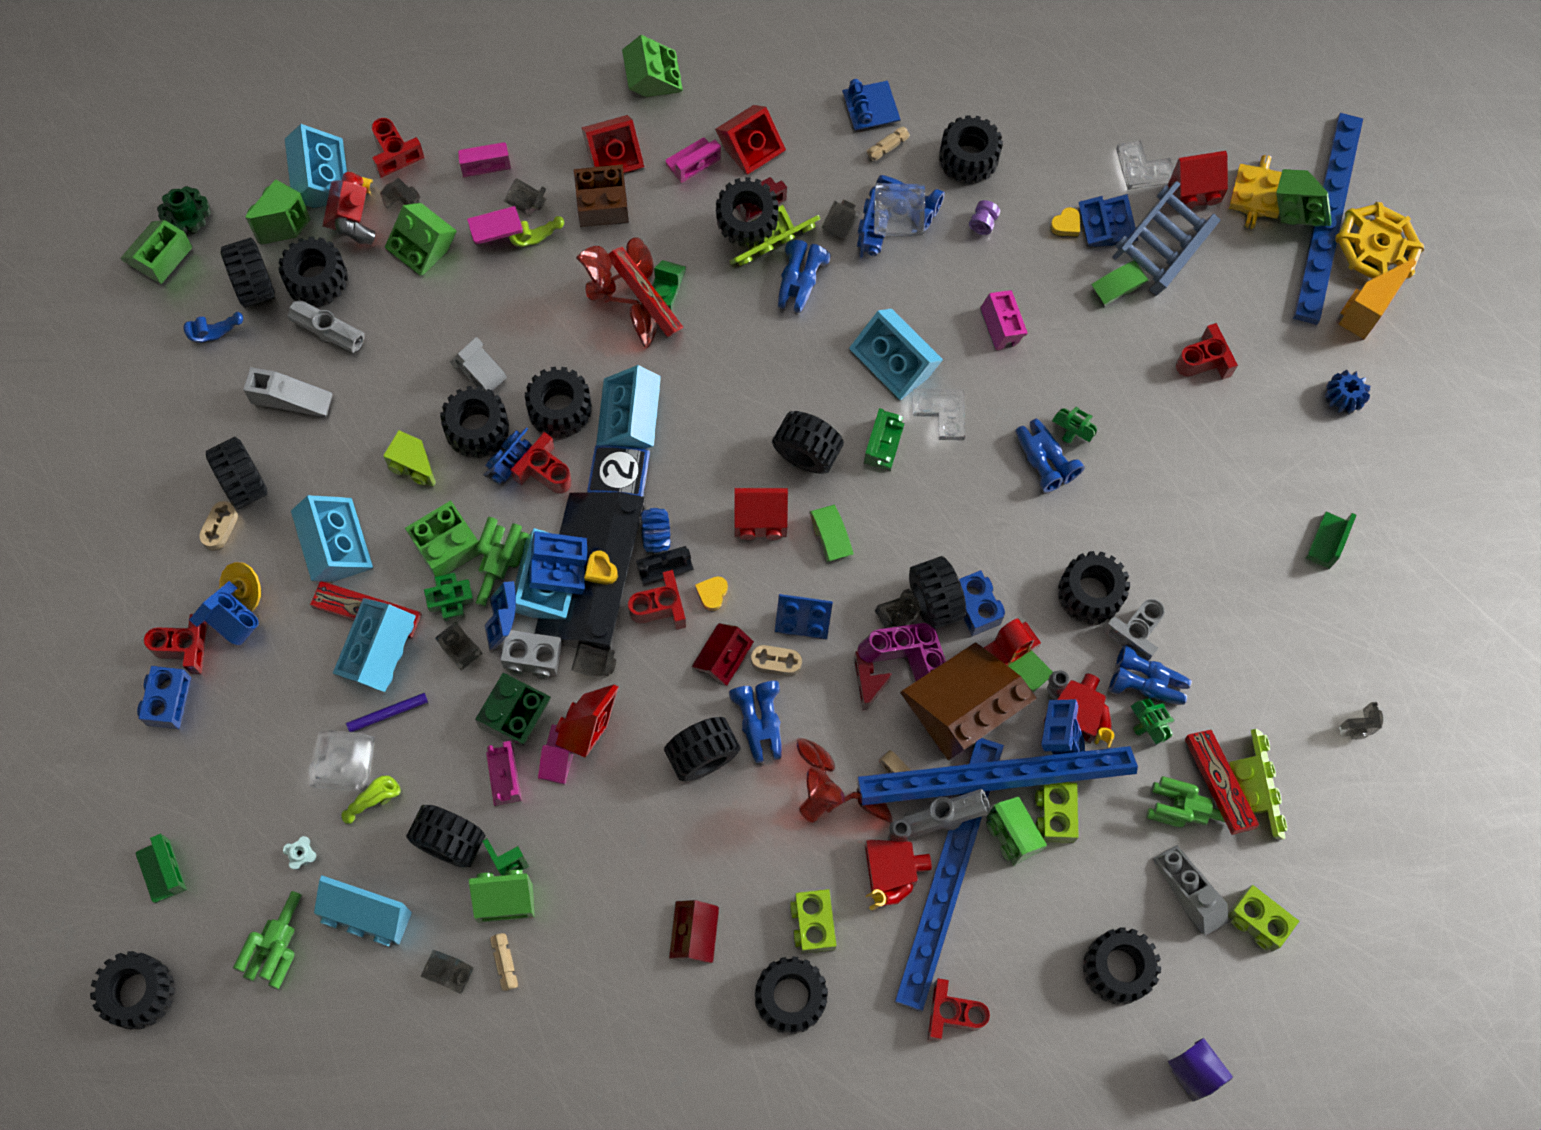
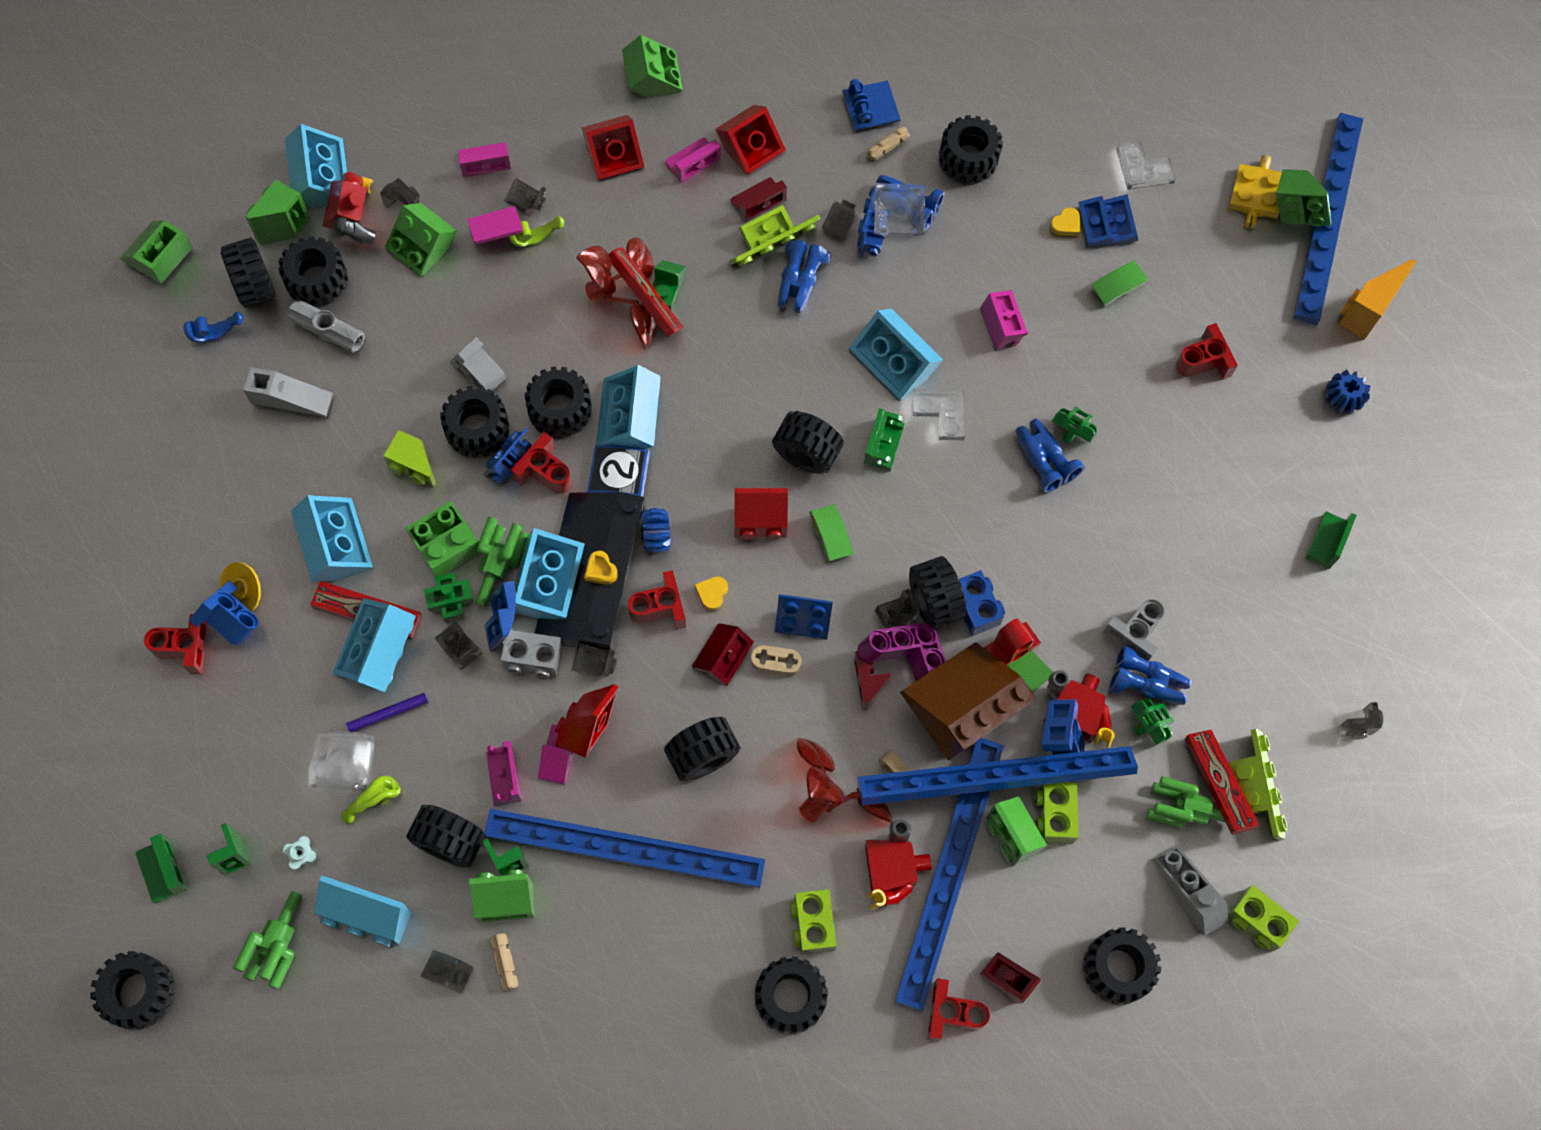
(171, 697): blue brick -> none
(184, 209): dark green plant -> none
(218, 525): tan beam -> none
(231, 857): none -> green panel
(236, 472): black tyre -> none
(387, 161): red tile -> none
(512, 710): dark green slope -> none
(558, 563): blue slope -> none
(601, 195): reddish brown slope -> none
(624, 848): none -> blue plate
(652, 567): black hinge -> none
(694, 931): dark red panel -> none
(742, 193): black tyre -> none
(763, 728): blue piece -> none
(961, 809): light grey piece -> none
(984, 219): medium lavender wheel -> none
(1010, 978): none -> dark red slope
(1107, 573): black tyre -> none
(1175, 260): sand blue fence -> none
(1200, 1070): dark purple piece -> none
(1201, 179): red slope -> none
(1386, 226): yellow plate -> none

